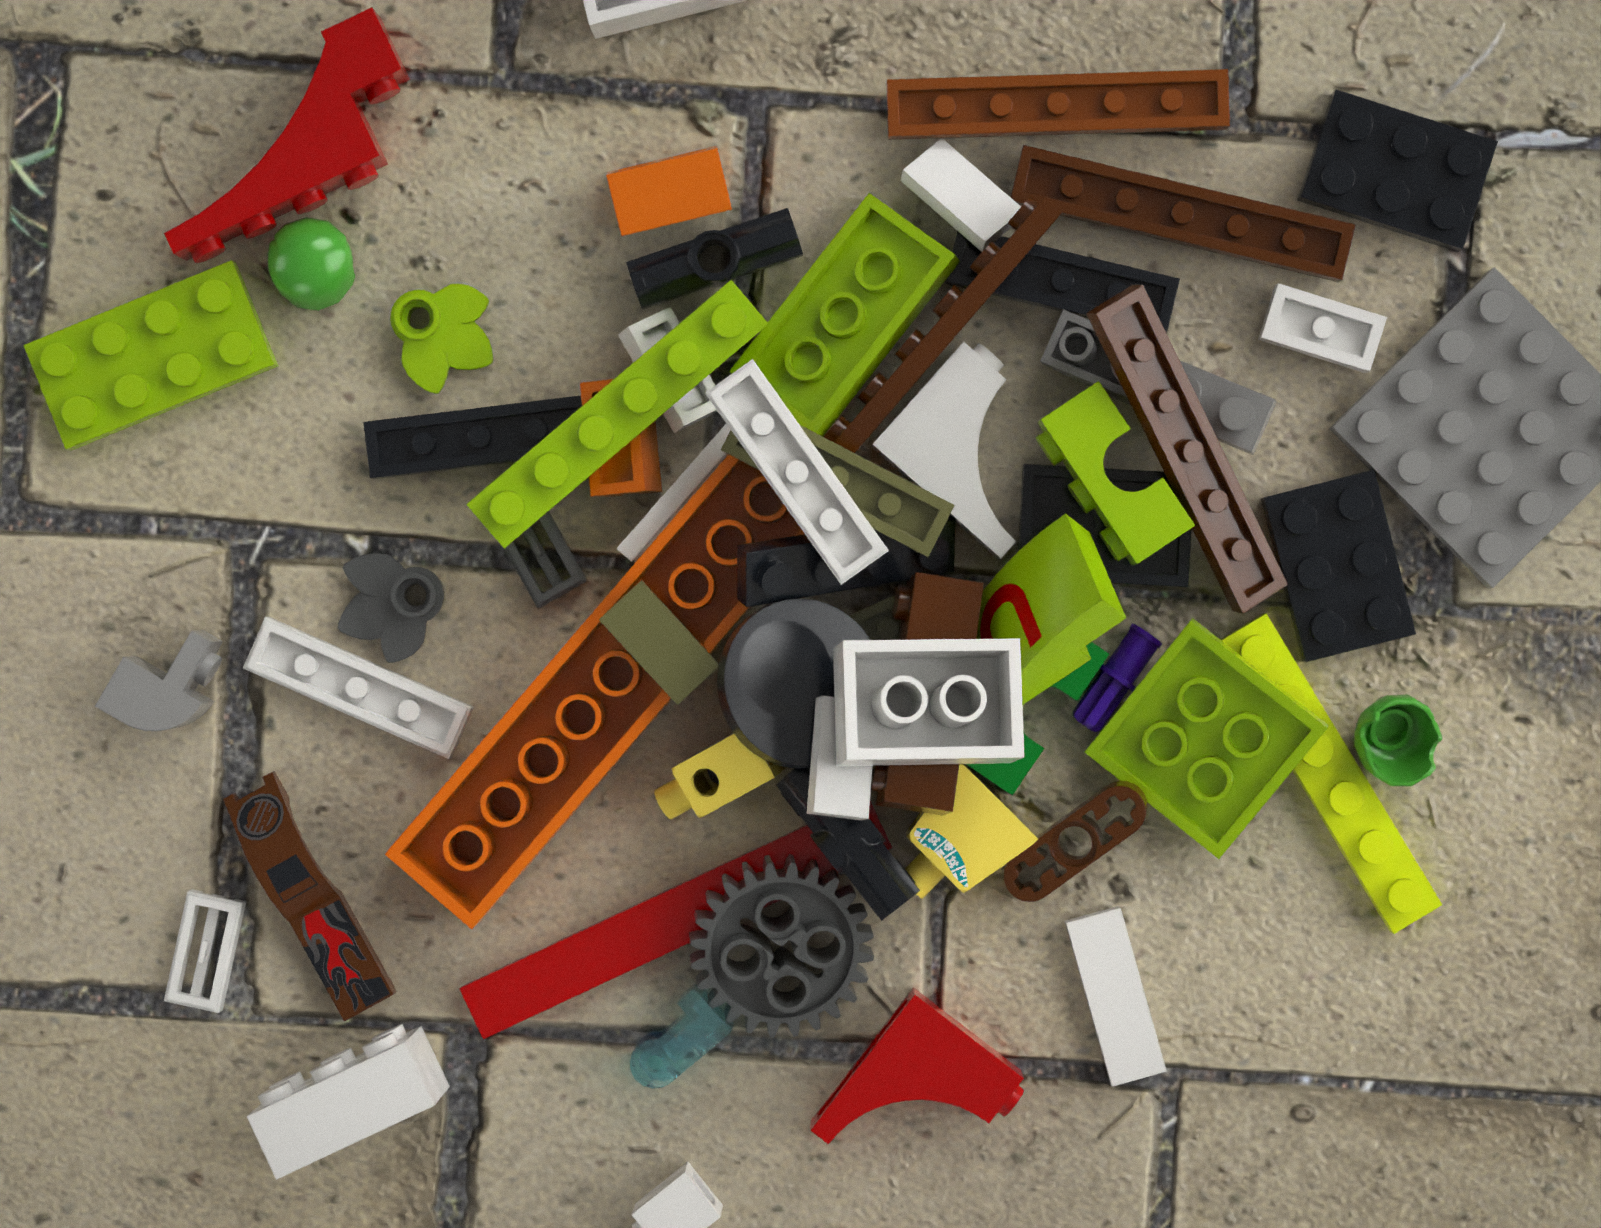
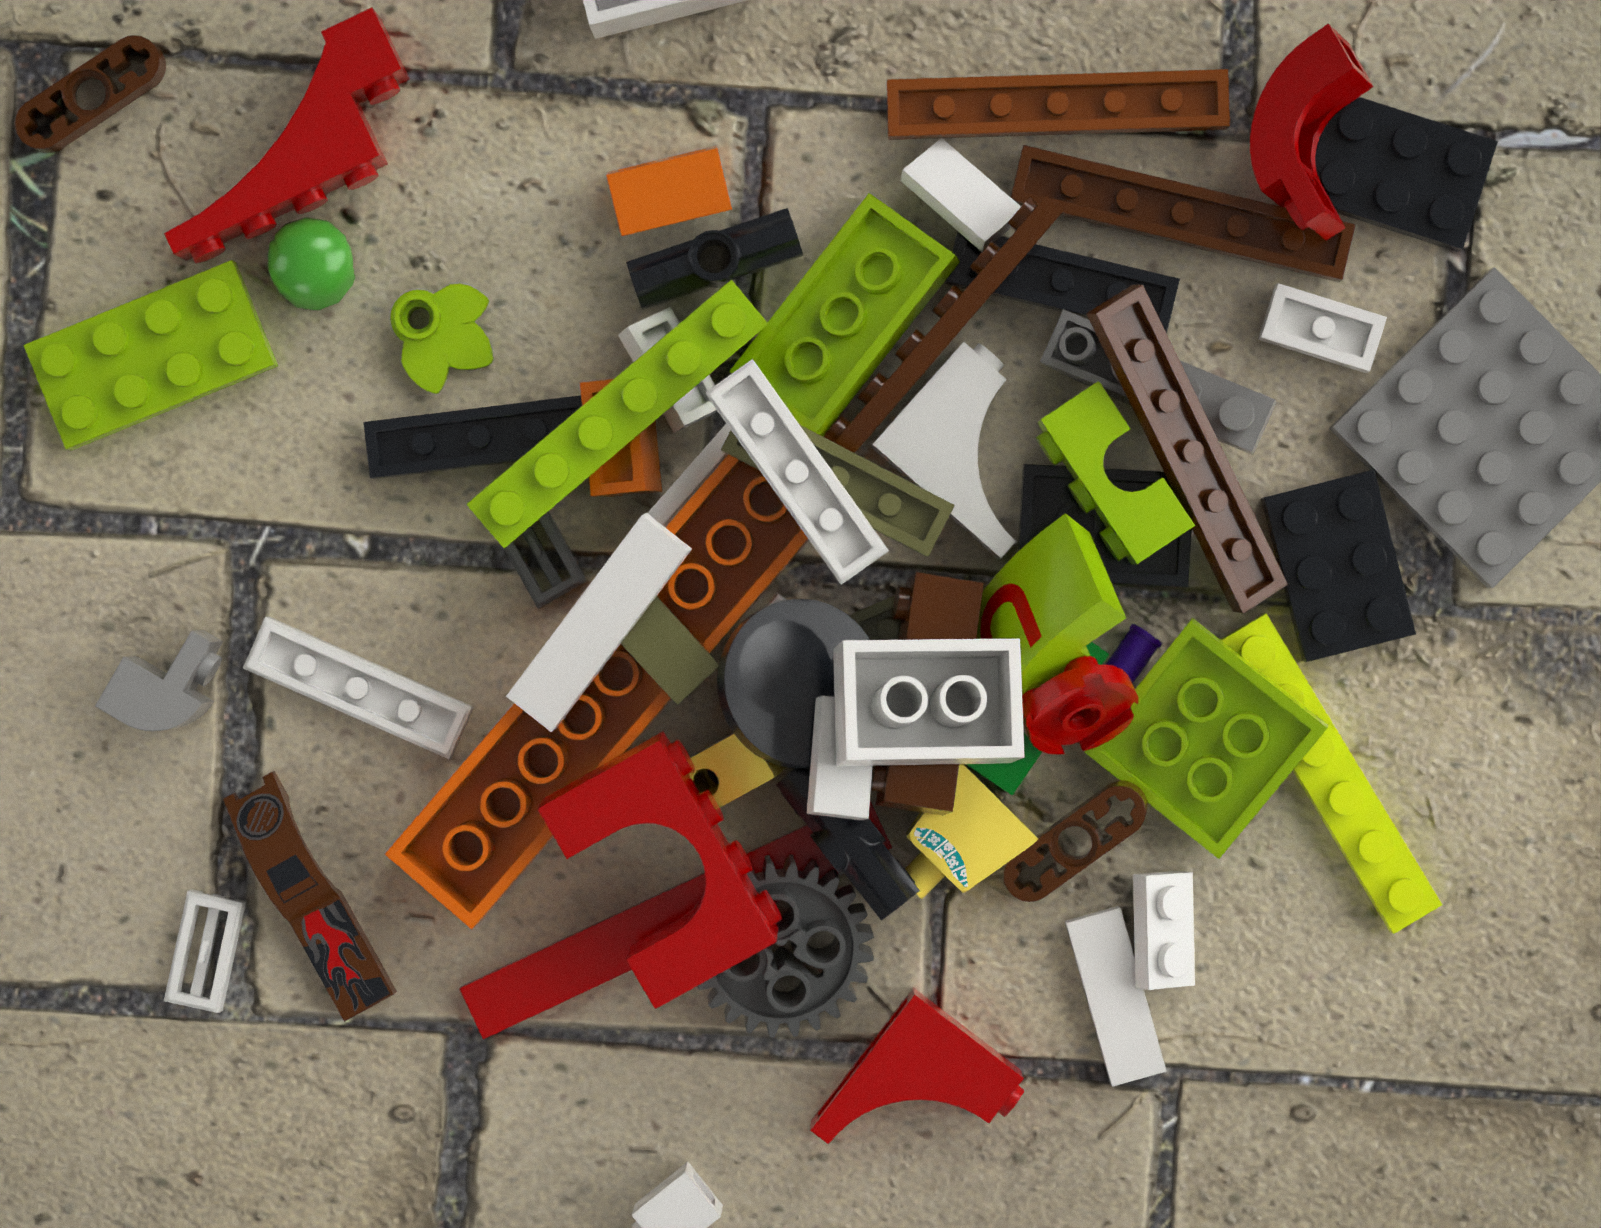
(64, 130): none -> reddish brown beam
(347, 1099): white brick -> none
(383, 604): dark grey plate -> none
(599, 622): none -> white tile
(655, 788): none -> red arch
(669, 1053): clear light blue leg -> none
(794, 569): black plate -> none
(1080, 705): none -> red plate
(1163, 930): none -> white plate
(1289, 119): none -> red arch
(1397, 740): bright green hair -> none

